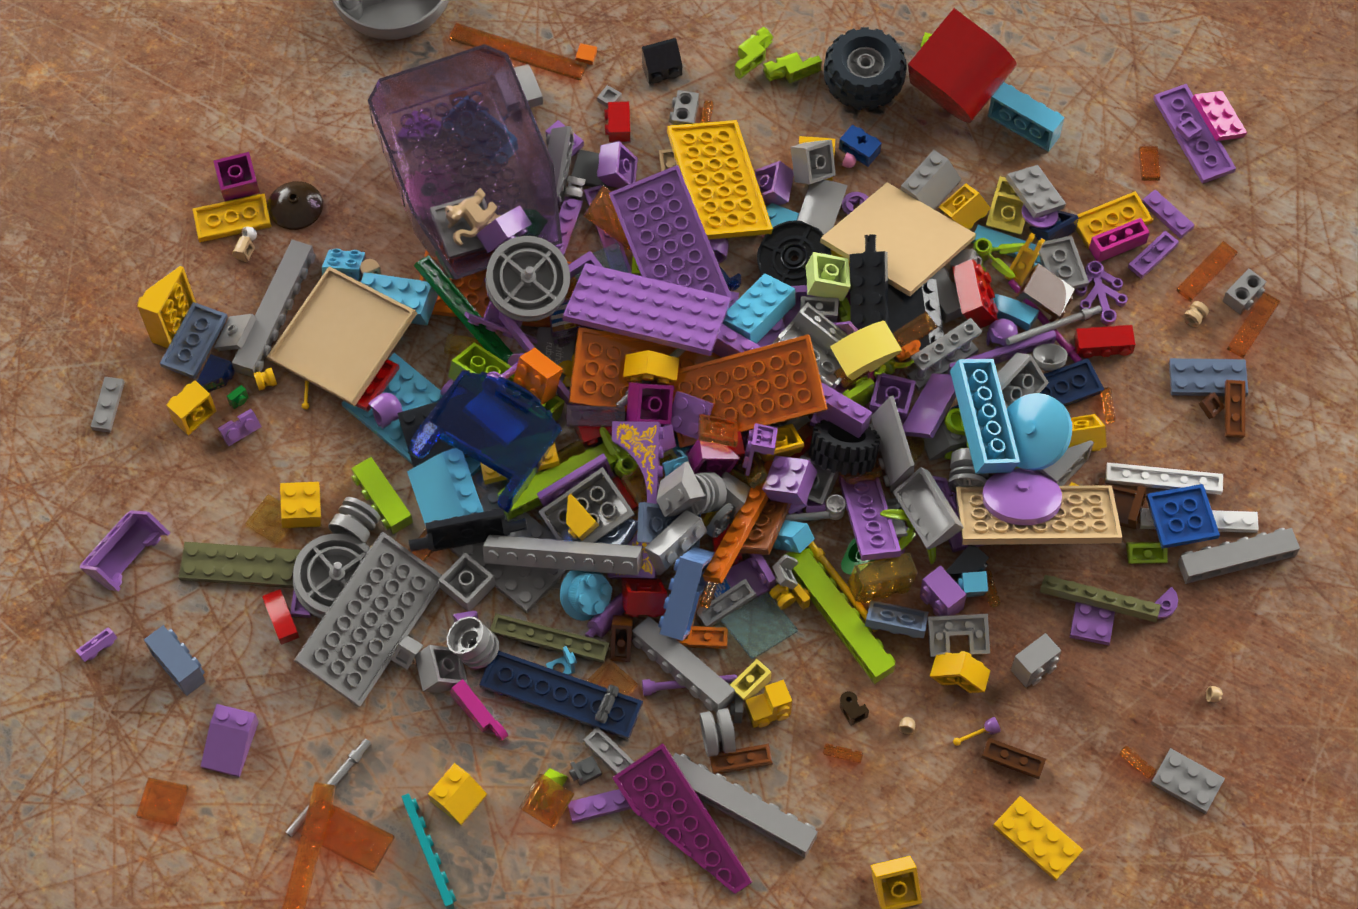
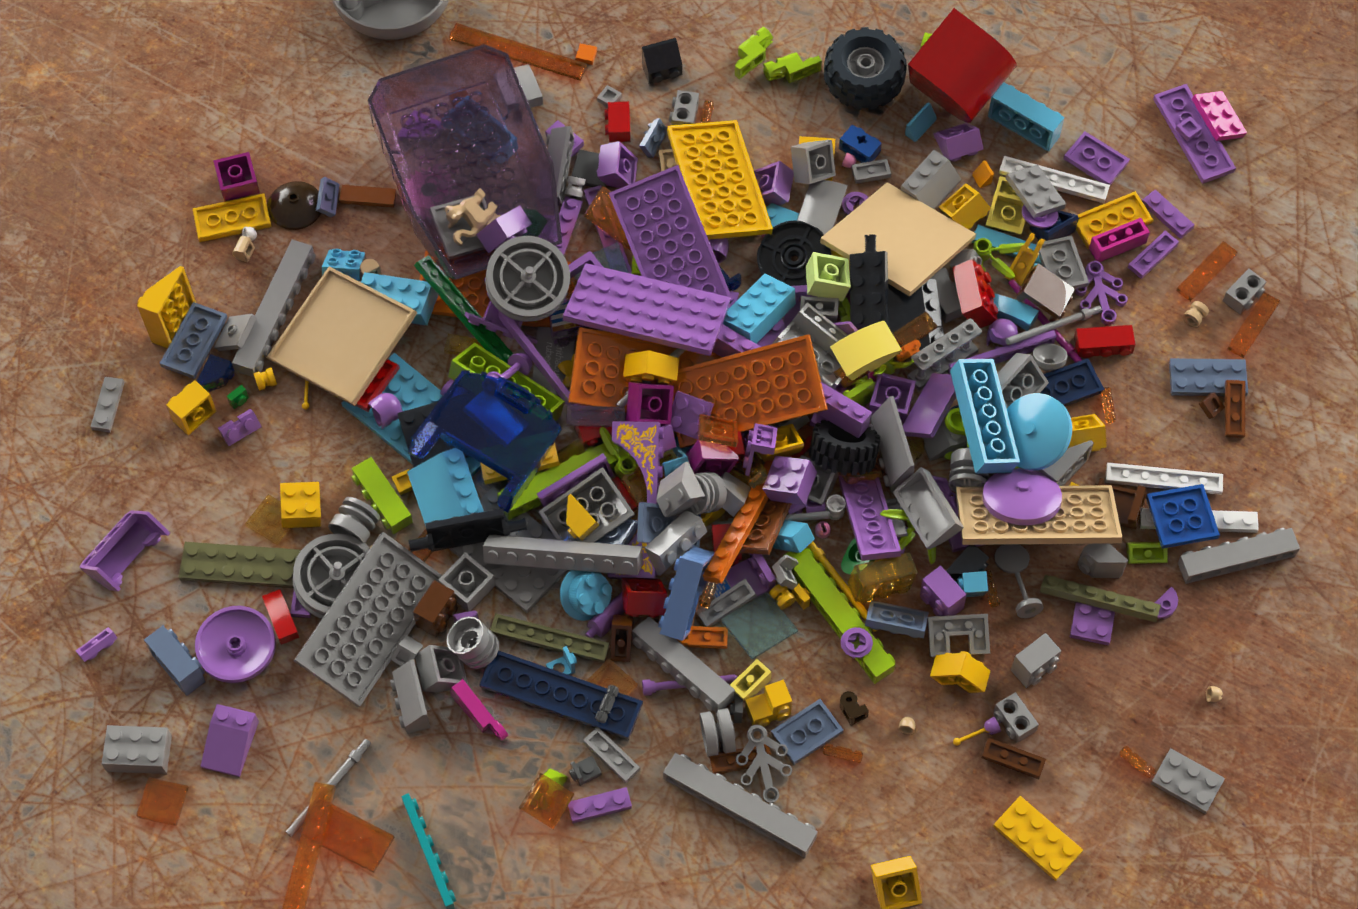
(136, 749): none -> light grey brick
(235, 644): none -> medium lavender dish
(327, 197): none -> sand blue plate
(368, 196): none -> dark orange tile
(402, 482): none -> yellow plate
(410, 698): none -> light grey slope
(435, 609): none -> reddish brown brick
(457, 794): yellow slope -> none
(538, 375): orange brick -> none
(653, 138): none -> sand blue plate
(670, 805): magenta wing -> none
(720, 520): dark grey tile -> none
(762, 760): none -> light grey plant
(807, 731): none -> sand blue plate
(819, 532): none -> bright pink hinge
(864, 639): none -> medium lavender gear
(871, 171): none -> light grey plate
(920, 122): none -> medium azure slope
(959, 141): none -> medium lavender slope
(983, 175): none -> light orange slope
(1014, 560): none -> light grey piece
(1020, 715): none -> light grey brick
(1061, 181): none -> white plate
(1096, 158): none -> medium lavender plate
(1102, 561): none -> light grey slope
(1149, 163): clear orange tile -> none

